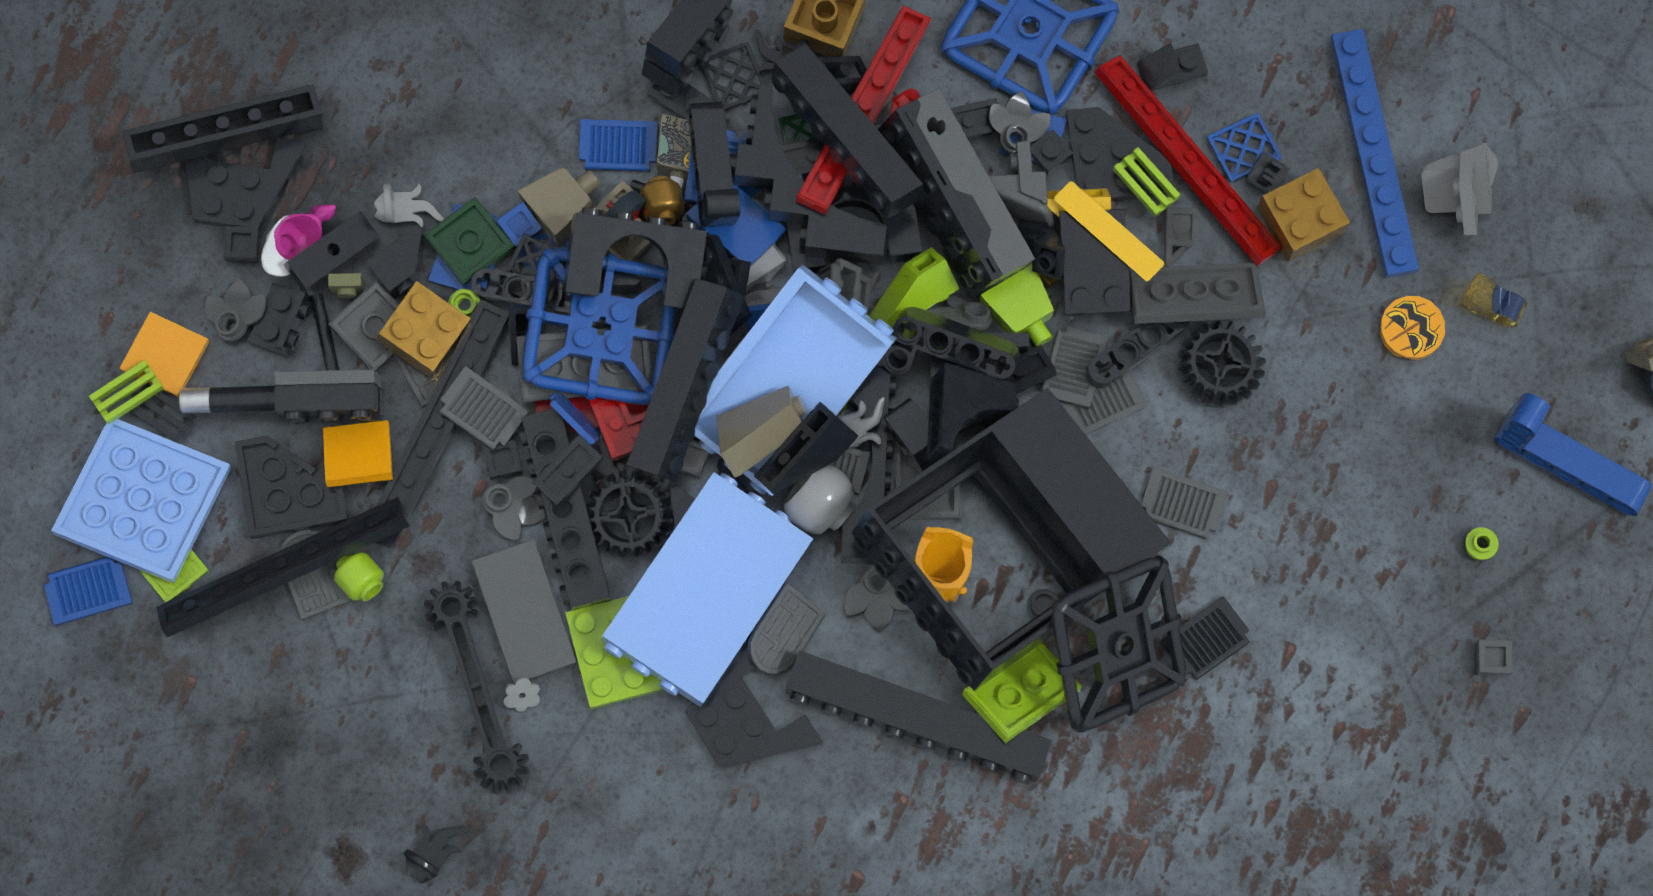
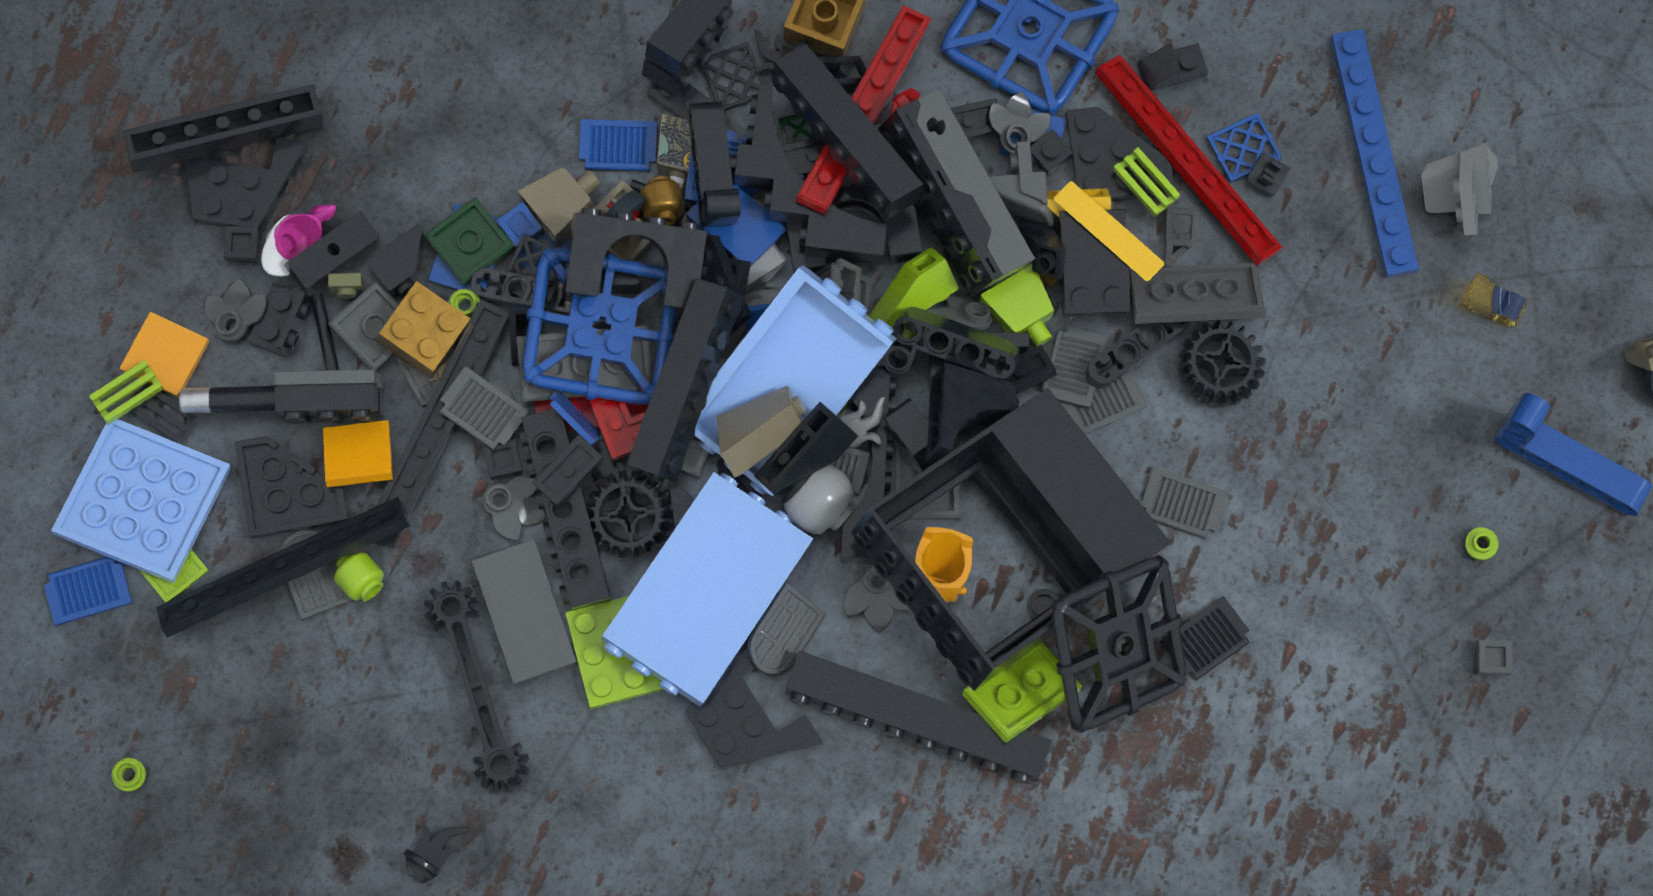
(119, 770): none -> lime plate
(401, 206): light grey piece -> none
(521, 694): light grey plant -> none
(1303, 214): pearl gold brick -> none
(1412, 327): light orange tile -> none

